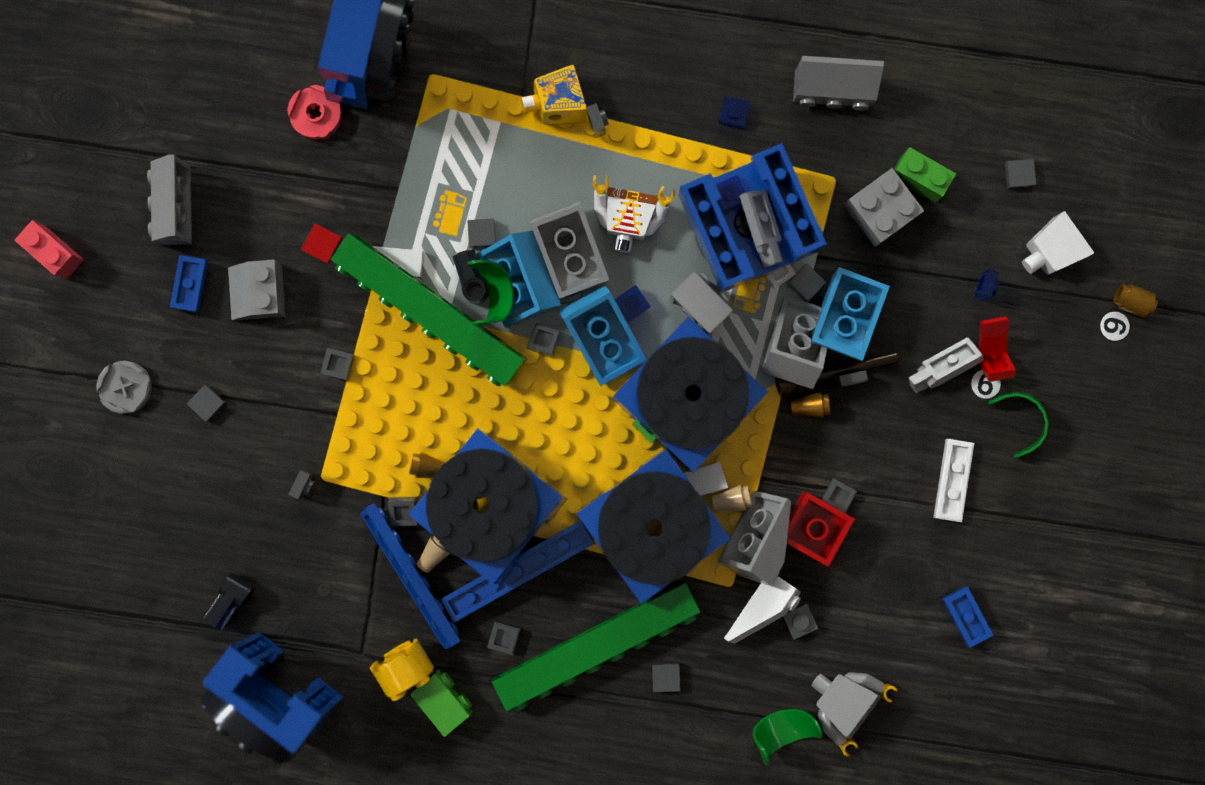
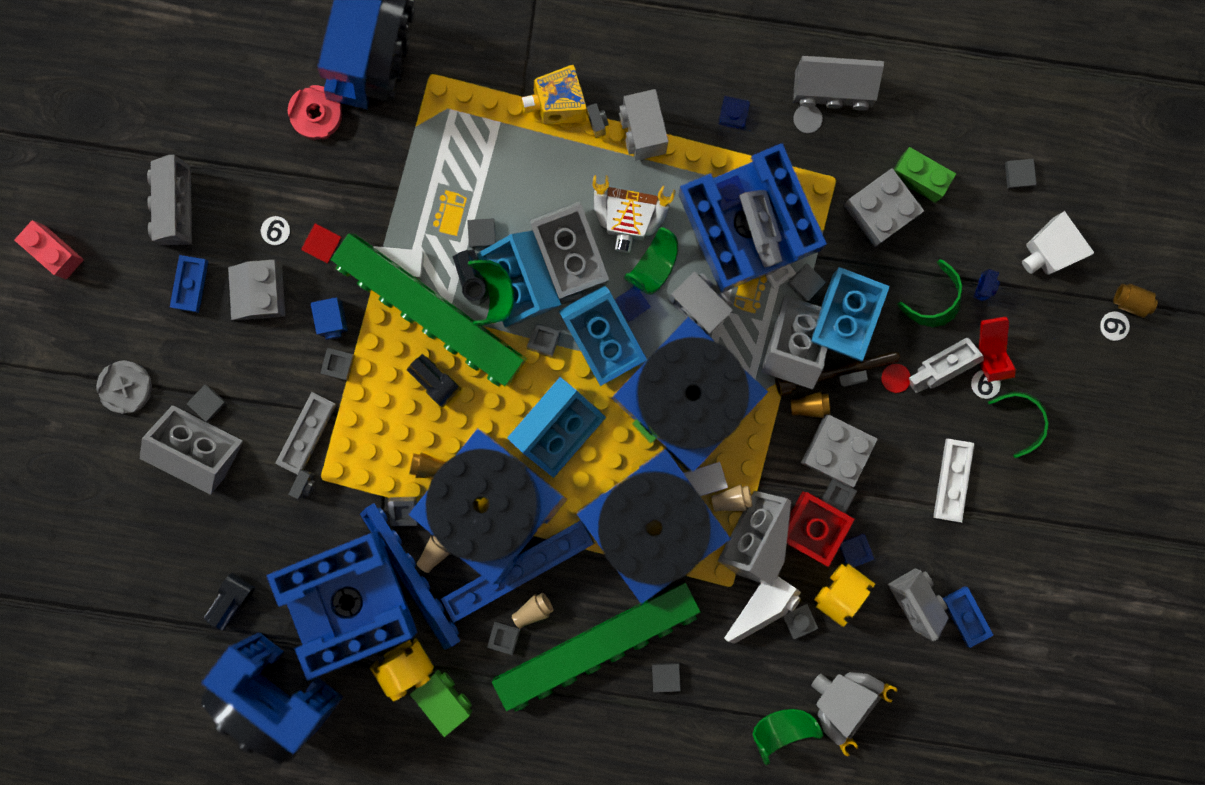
(190, 449): none -> light grey slope
(275, 230): none -> white sticker
(306, 433): none -> light grey tile
(326, 626): none -> blue piece
(329, 318): none -> blue brick
(437, 384): none -> black piece
(534, 610): none -> tan cone
(556, 427): none -> dark azure slope
(644, 124): none -> light grey brick
(655, 264): none -> green piece
(807, 119): none -> light grey sticker
(839, 450): none -> light grey brick
(844, 594): none -> yellow brick
(856, 550): none -> clear blue plate
(896, 378): none -> red sticker
(920, 604): none -> light grey slope
(941, 318): none -> green piece

